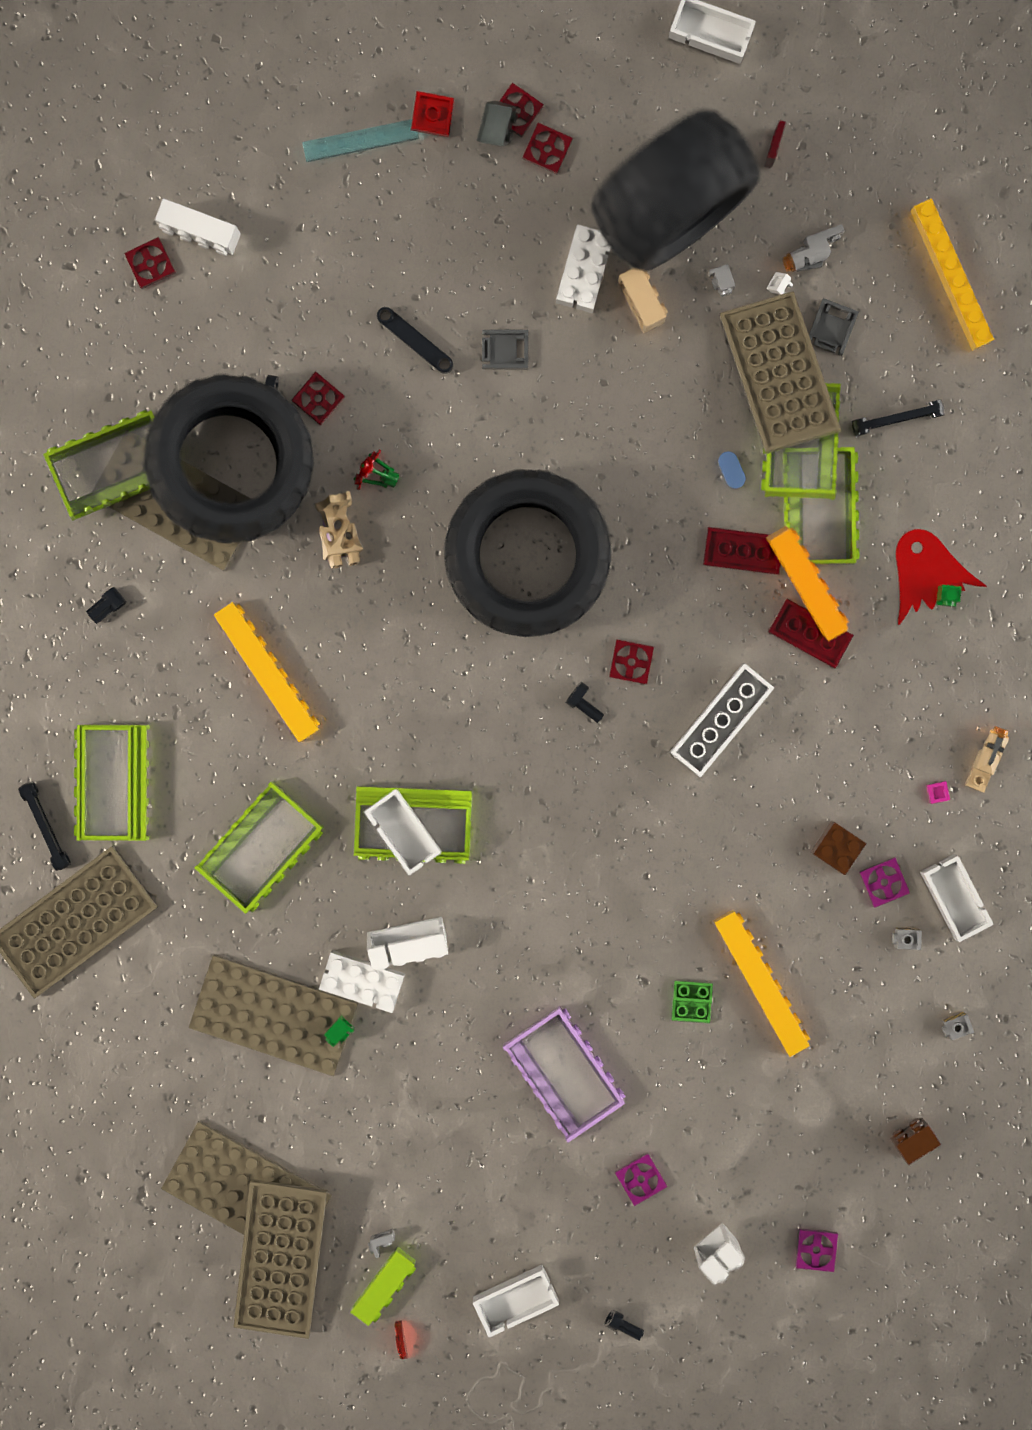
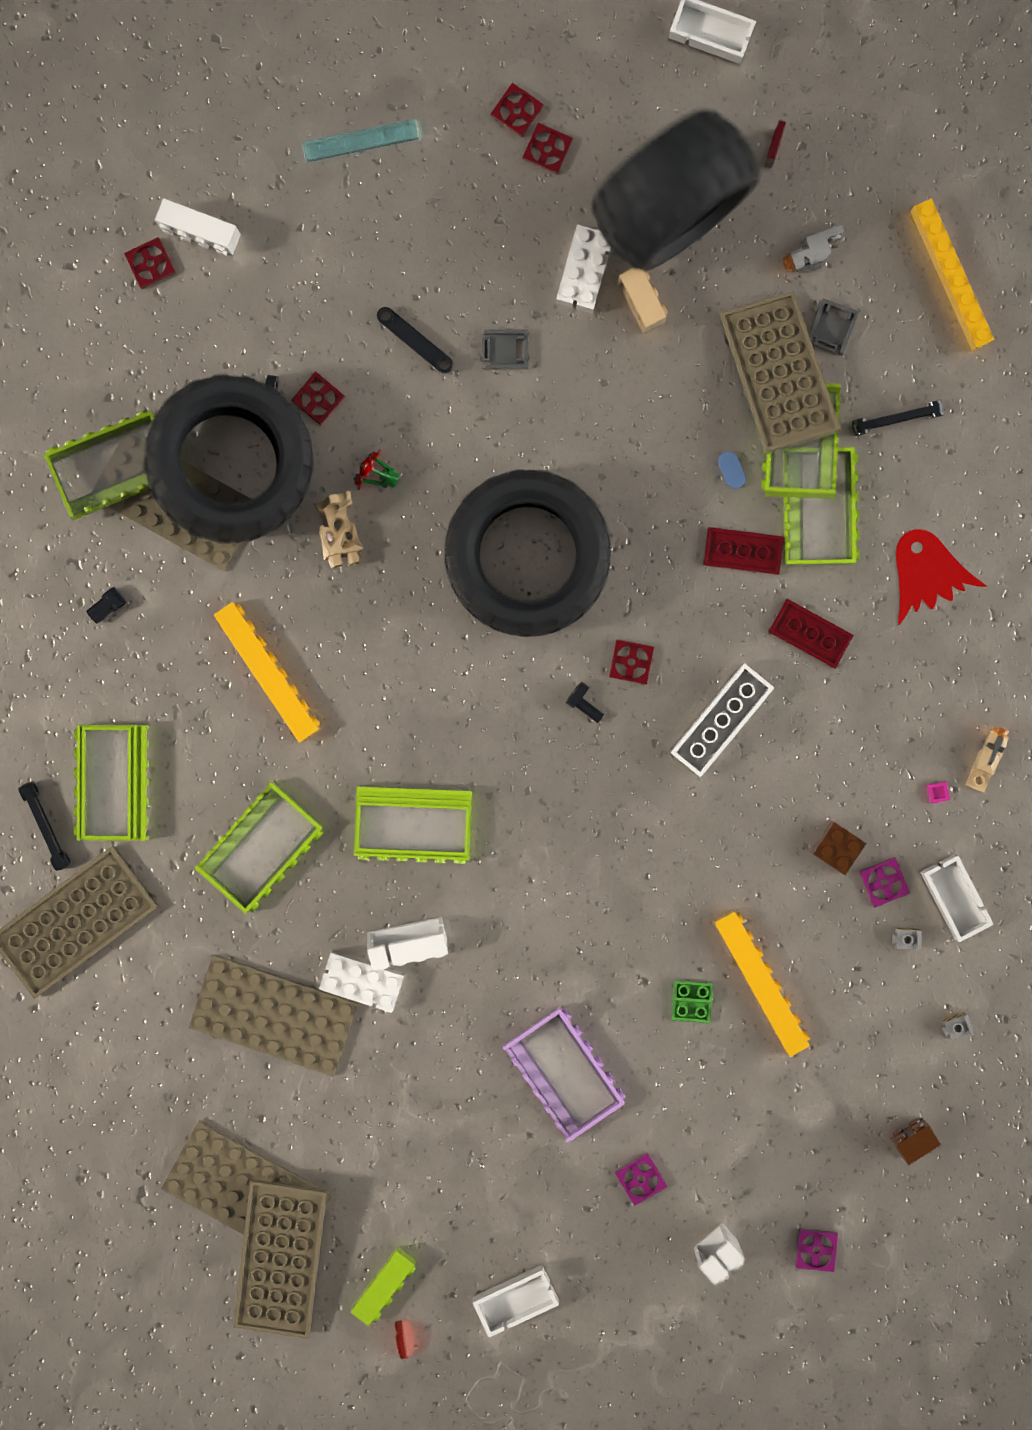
(338, 1031): green brick -> none
(384, 1239): light grey bracket -> none
(403, 831): white piece -> none
(432, 114): red tile -> none
(497, 123): pearl dark grey slope -> none
(615, 1322): black piece -> none
(722, 280): light grey brick -> none
(779, 283): white tile -> none
(807, 583): light orange brick -> none
(948, 595): green brick -> none

